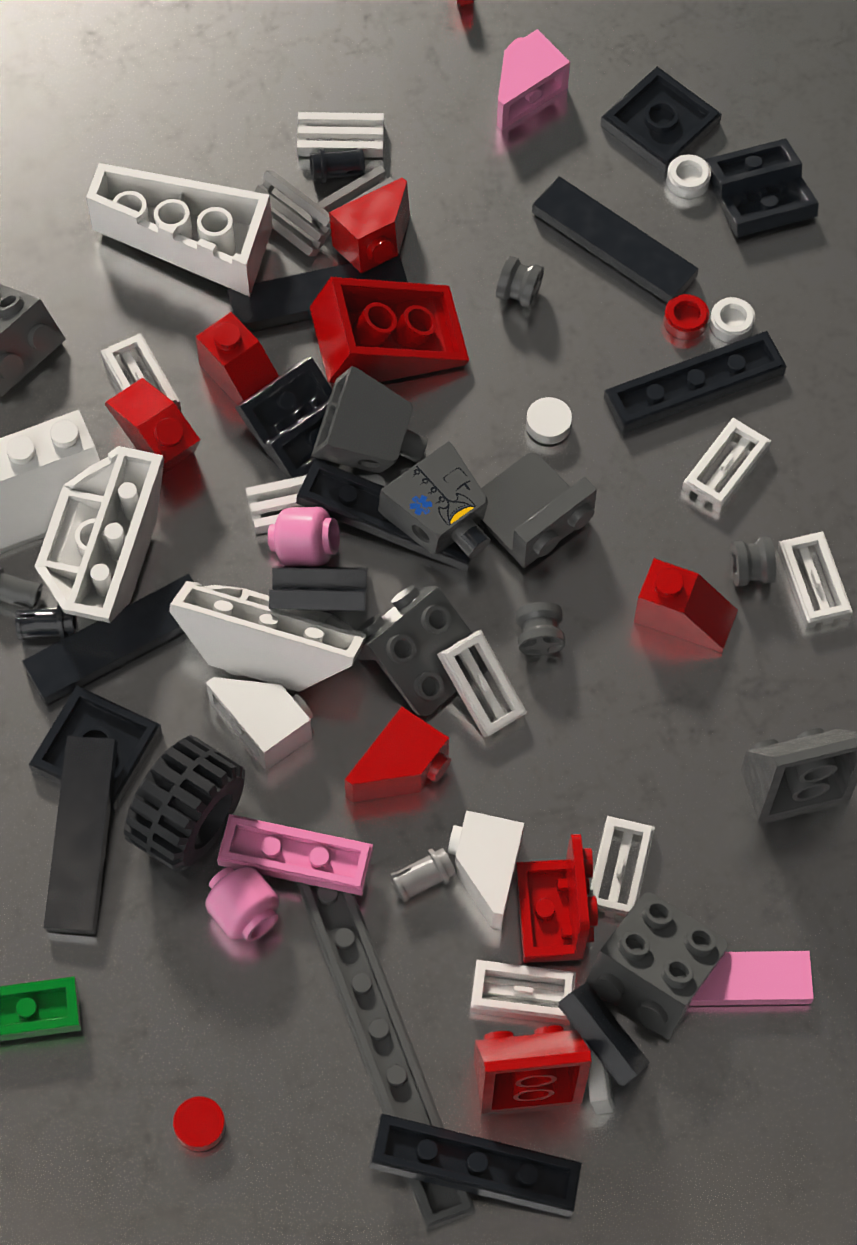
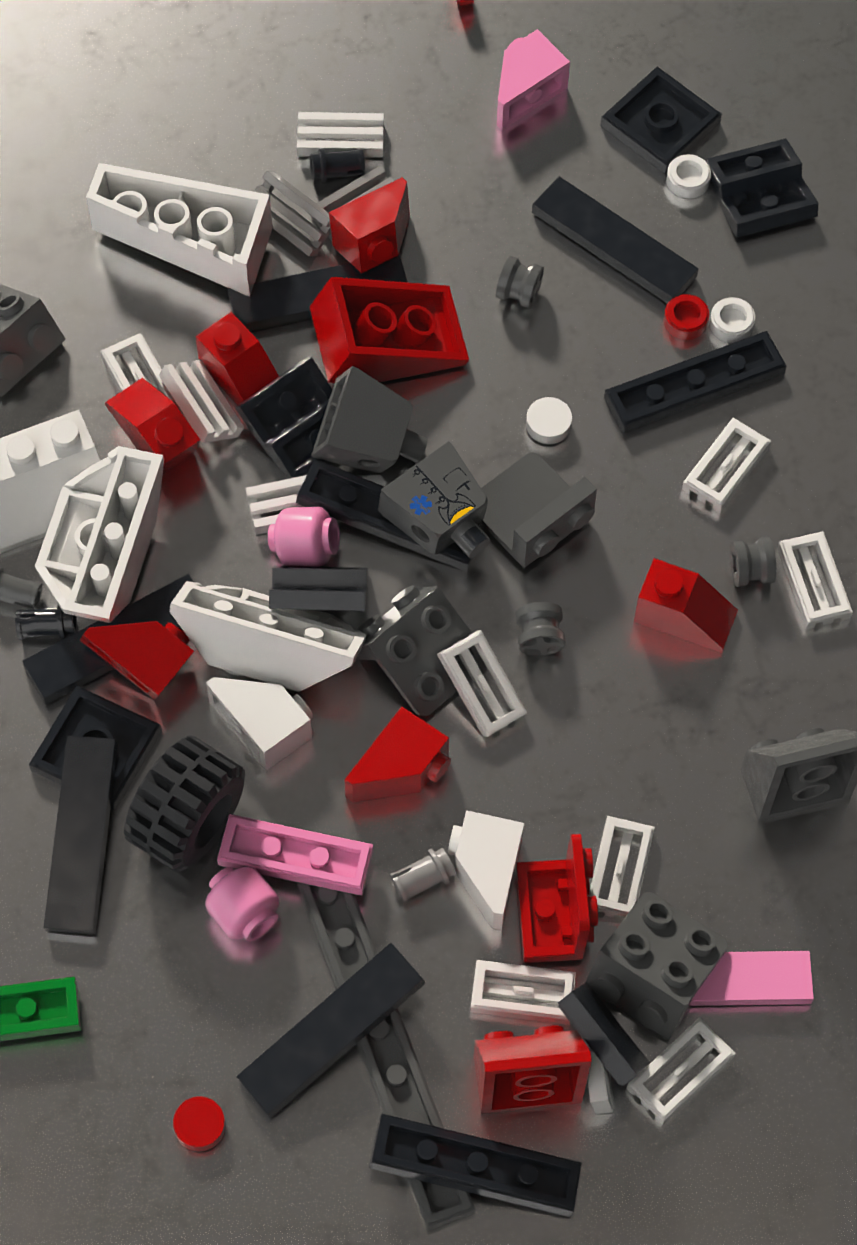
(141, 652): none -> red slope
(206, 400): none -> white tile
(330, 1030): none -> black tile
(651, 1099): none -> white tile

